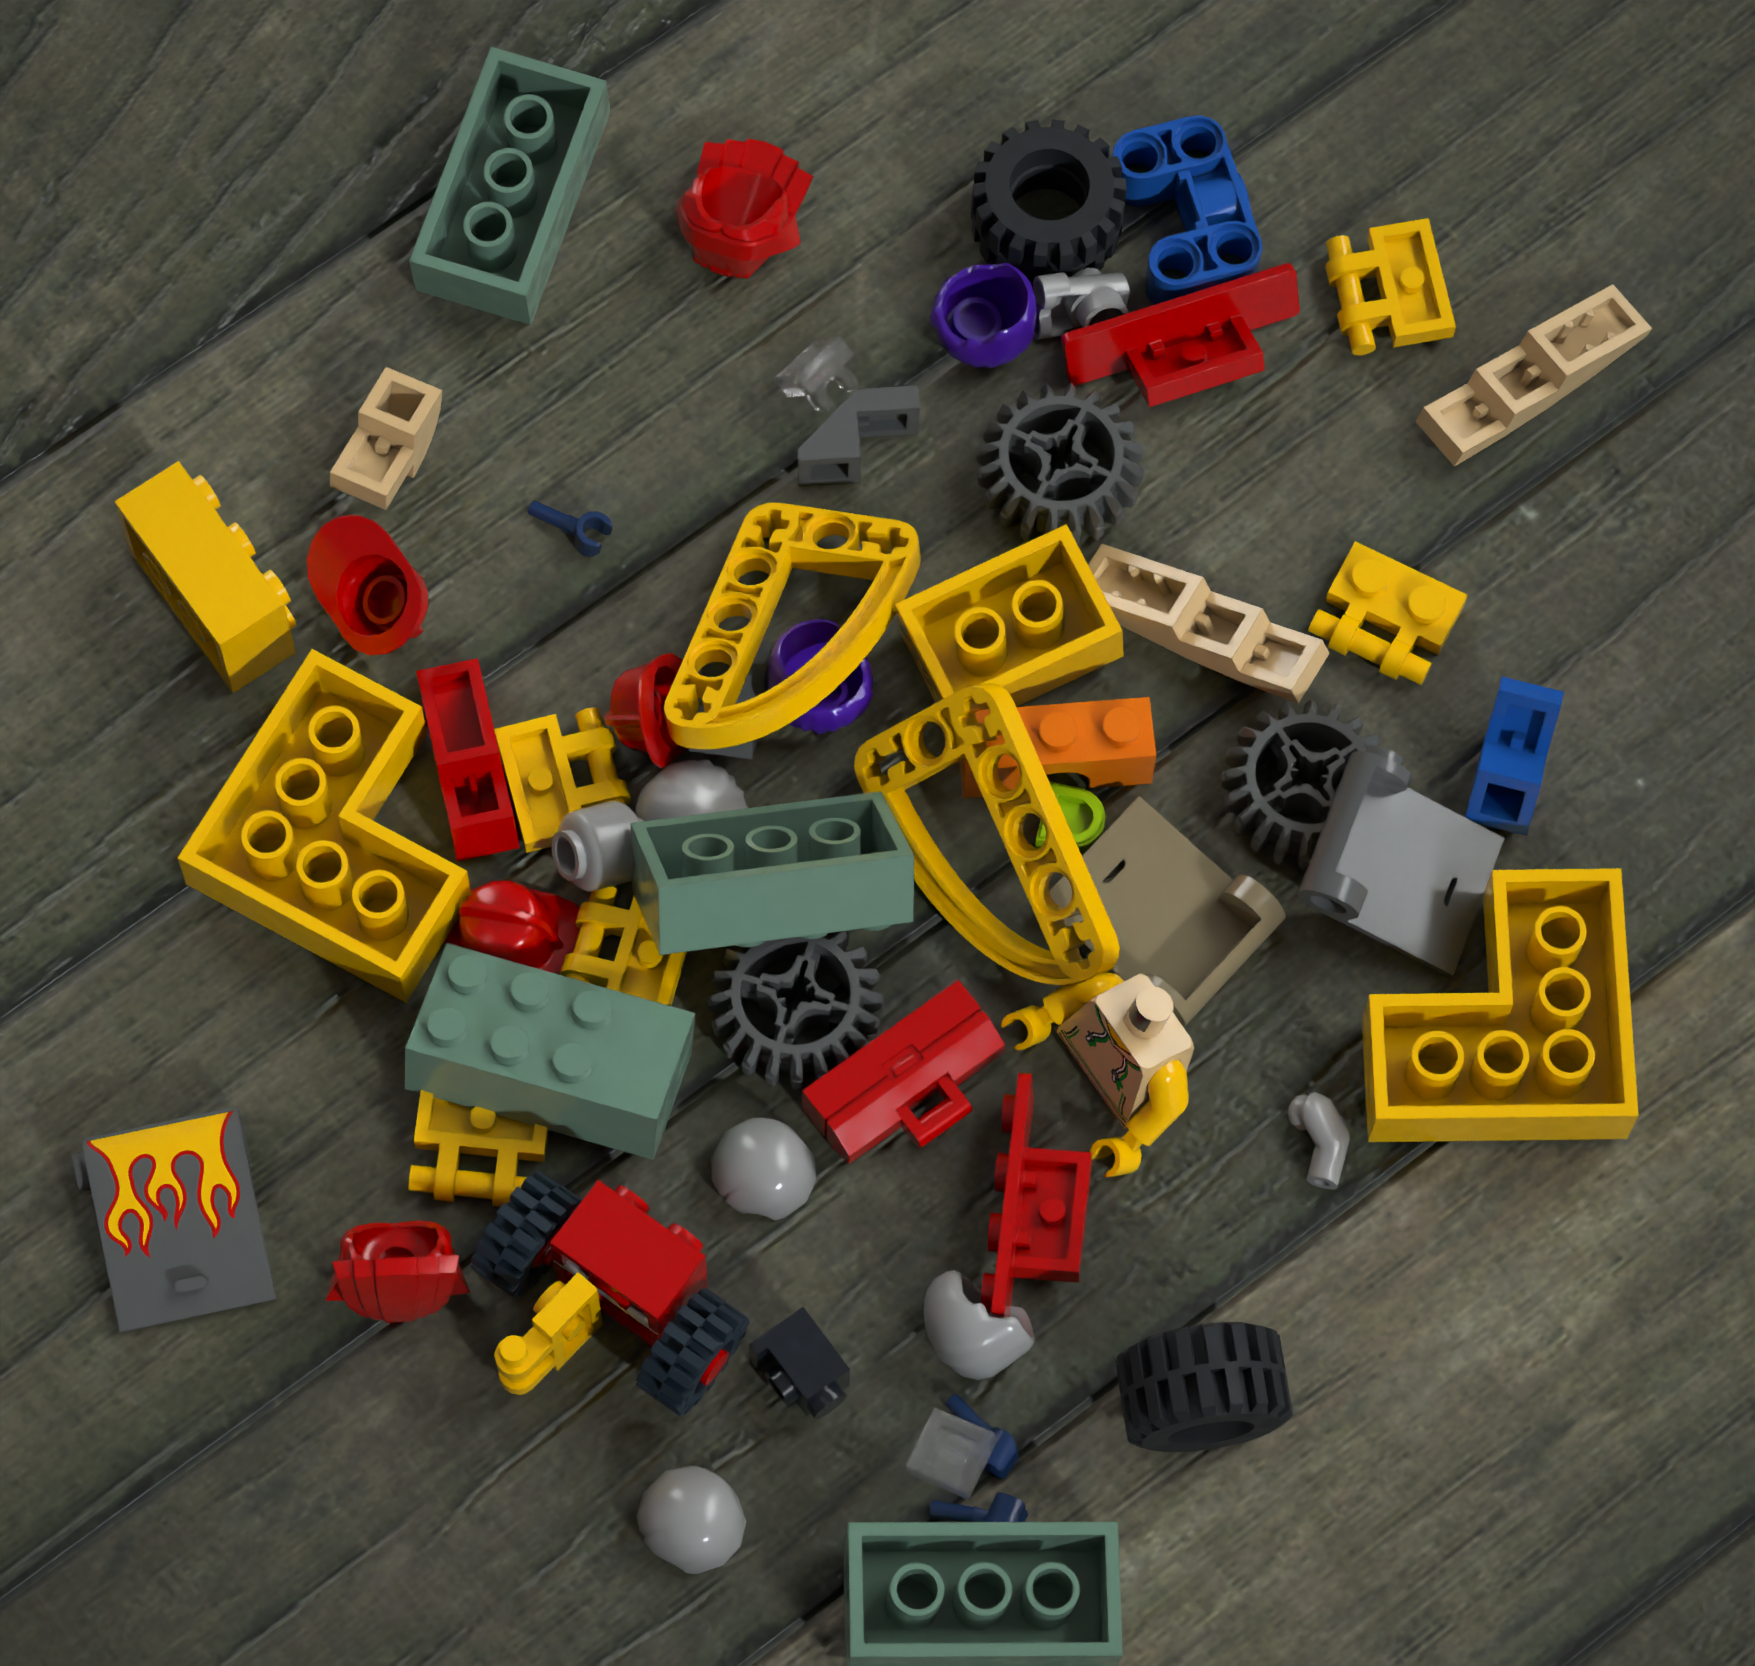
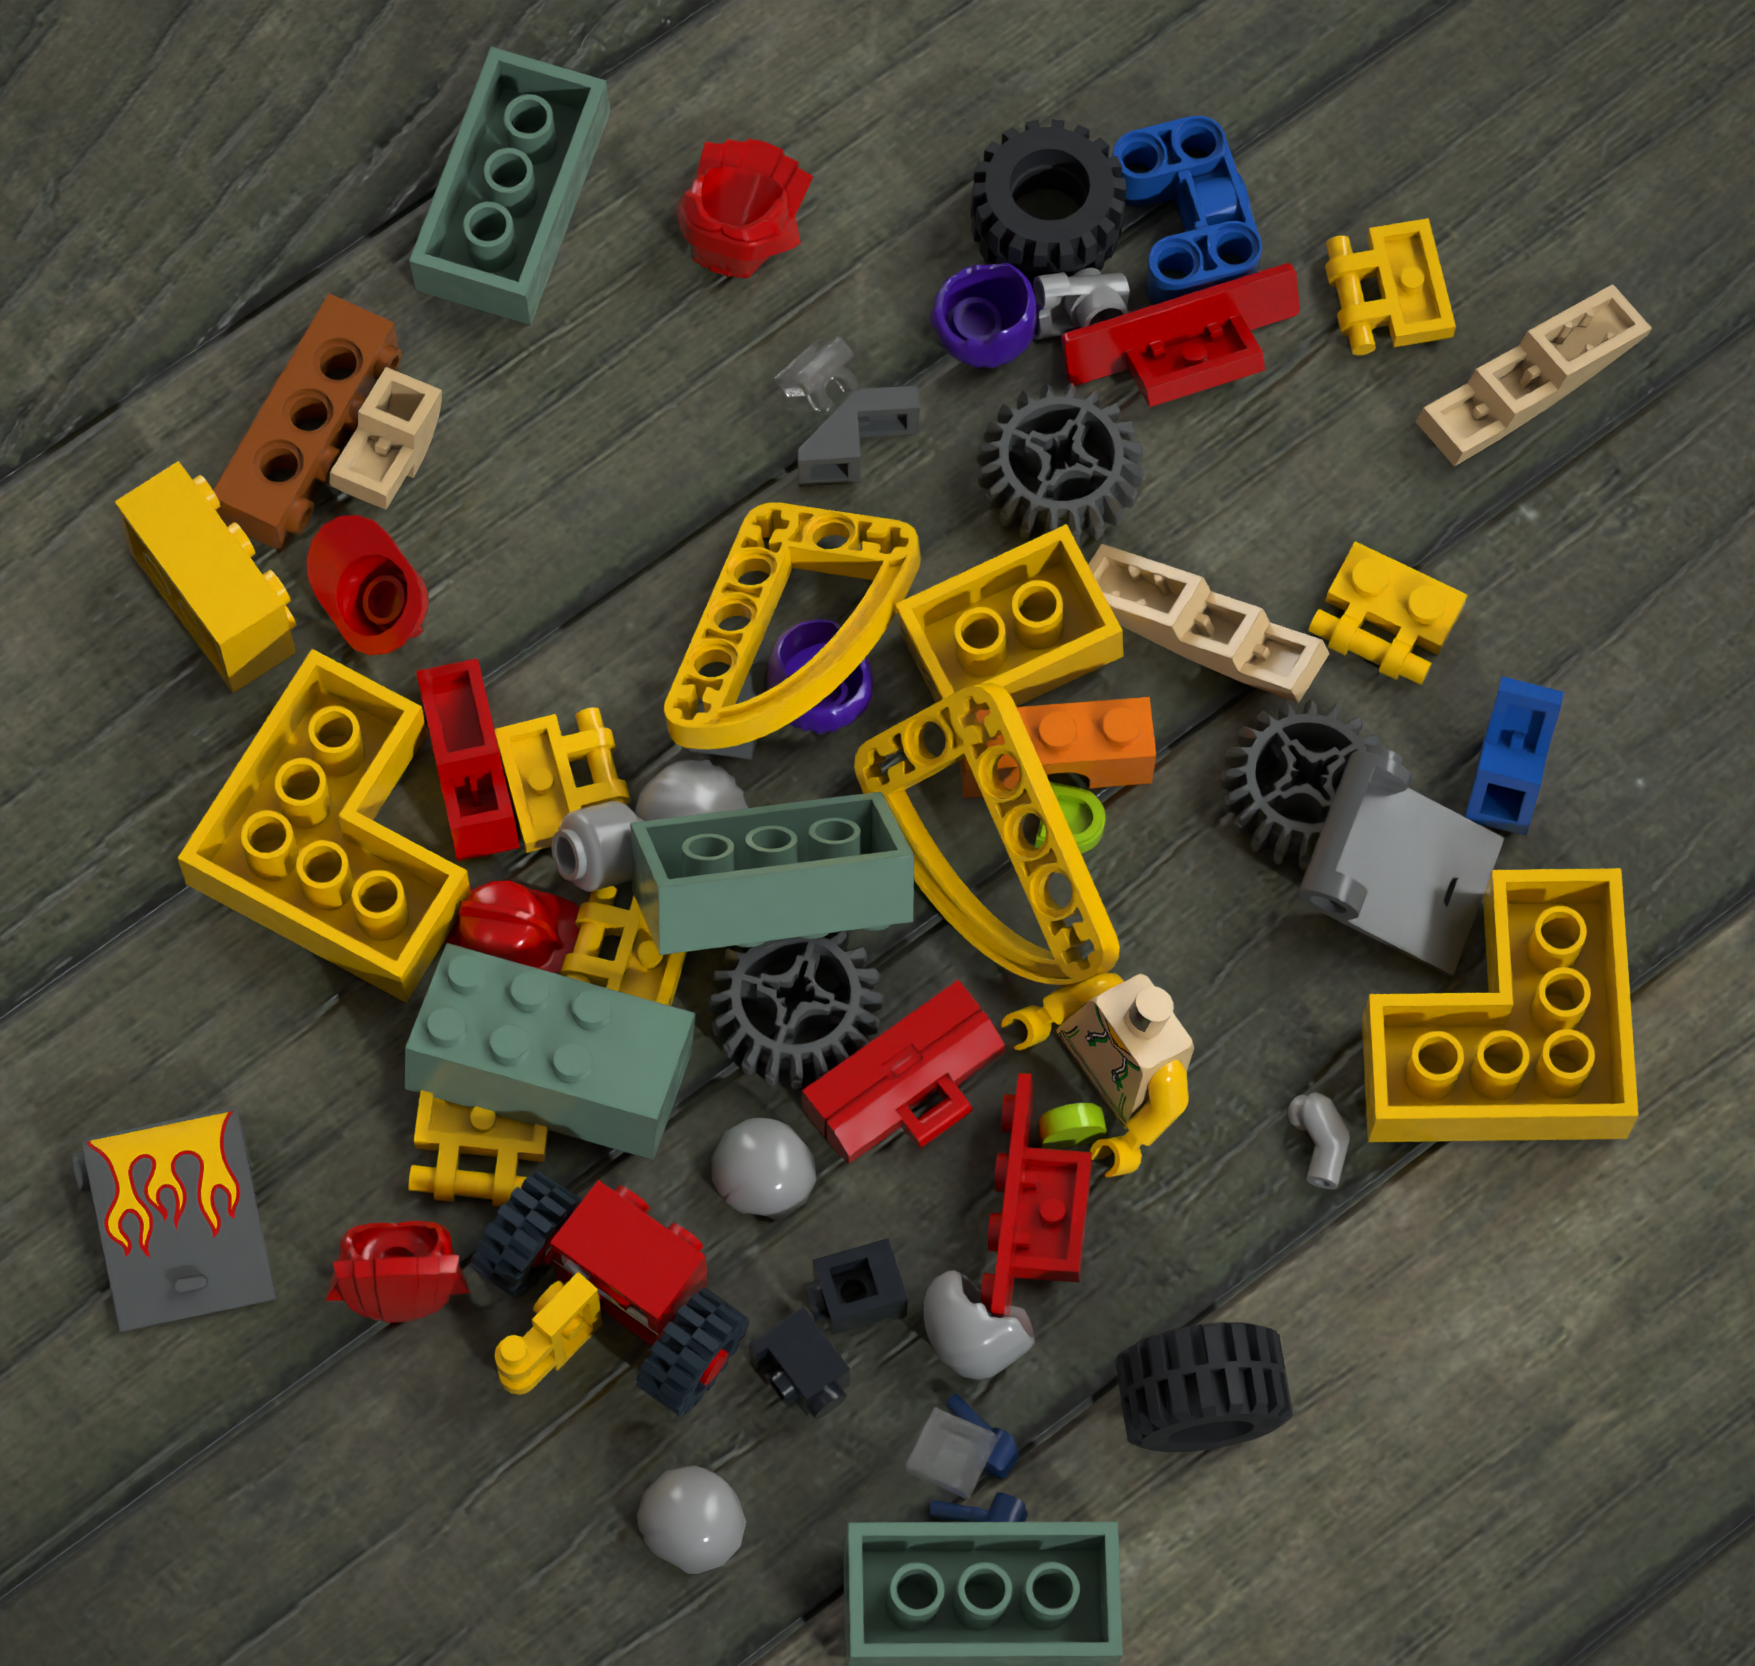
(336, 338): none -> dark orange brick
(574, 526): dark blue hand -> none
(638, 708): red piece -> none
(866, 1267): none -> black brick
(1071, 1126): none -> lime tile
(1173, 908): dark tan door -> none

